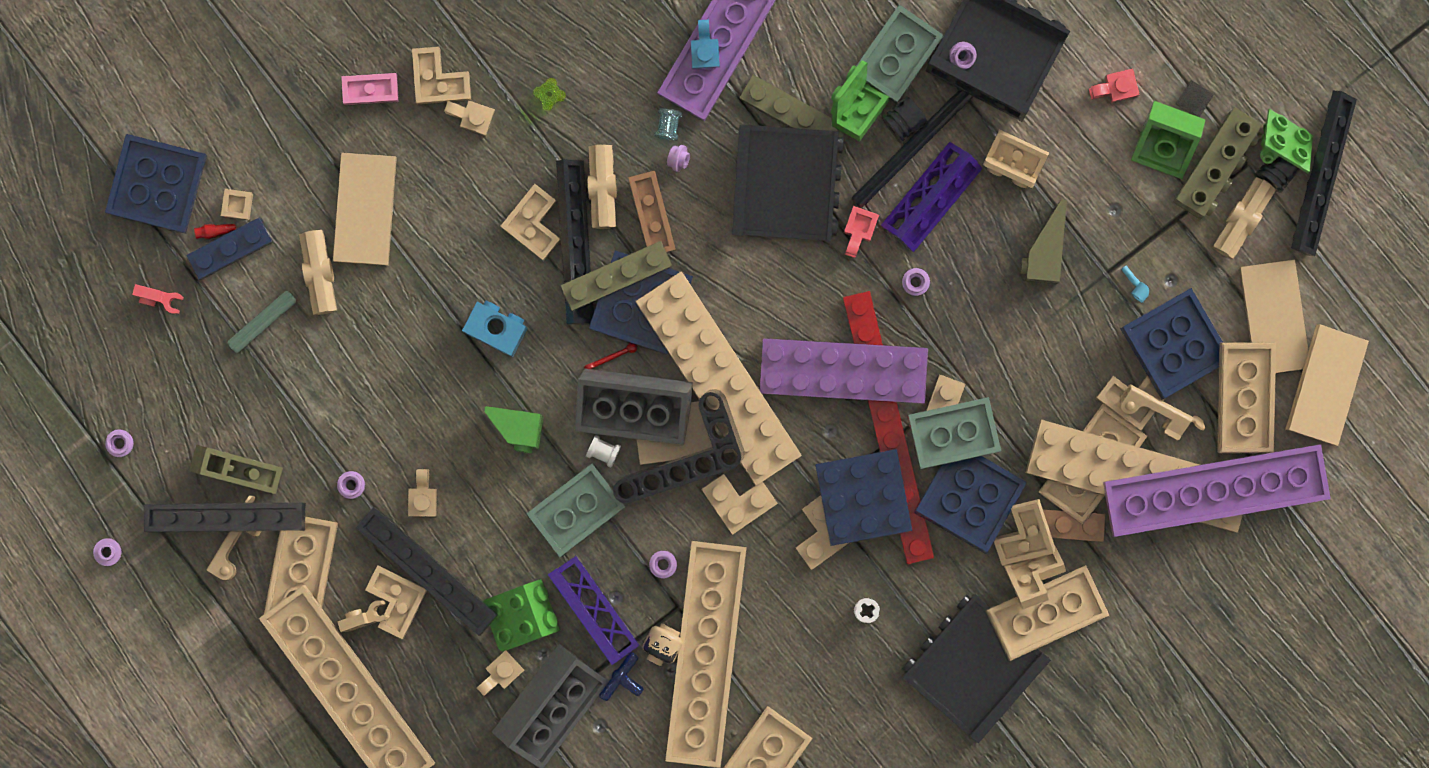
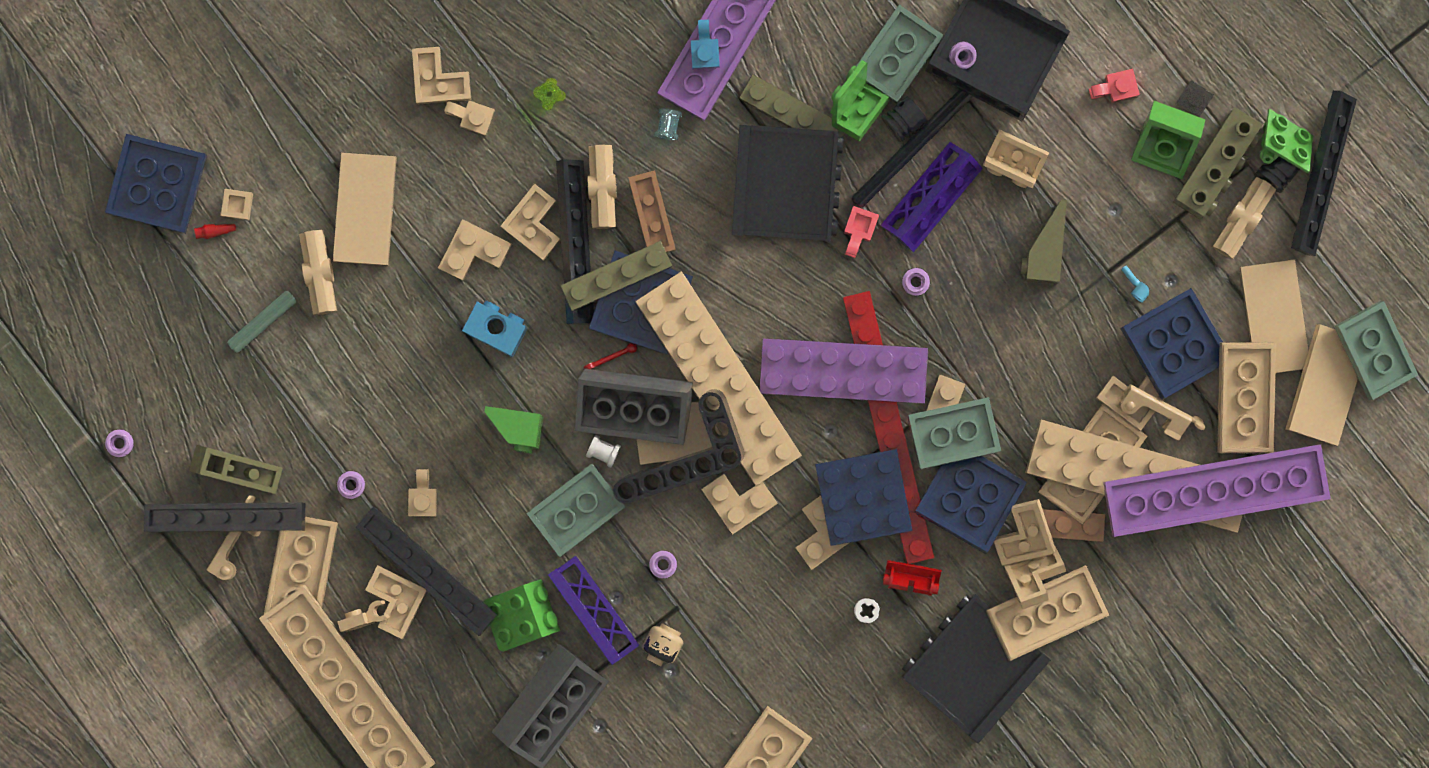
(115, 552): lavender plate -> none
(150, 296): coral plate -> none
(229, 248): dark blue plate -> none
(370, 89): bright pink plate -> none
(471, 243): none -> tan plate
(503, 671): tan plate -> none
(620, 677): clear blue piece -> none
(678, 158): lavender plate -> none
(706, 654): tan plate -> none
(902, 575): none -> red hinge
(1376, 350): none -> sand green plate

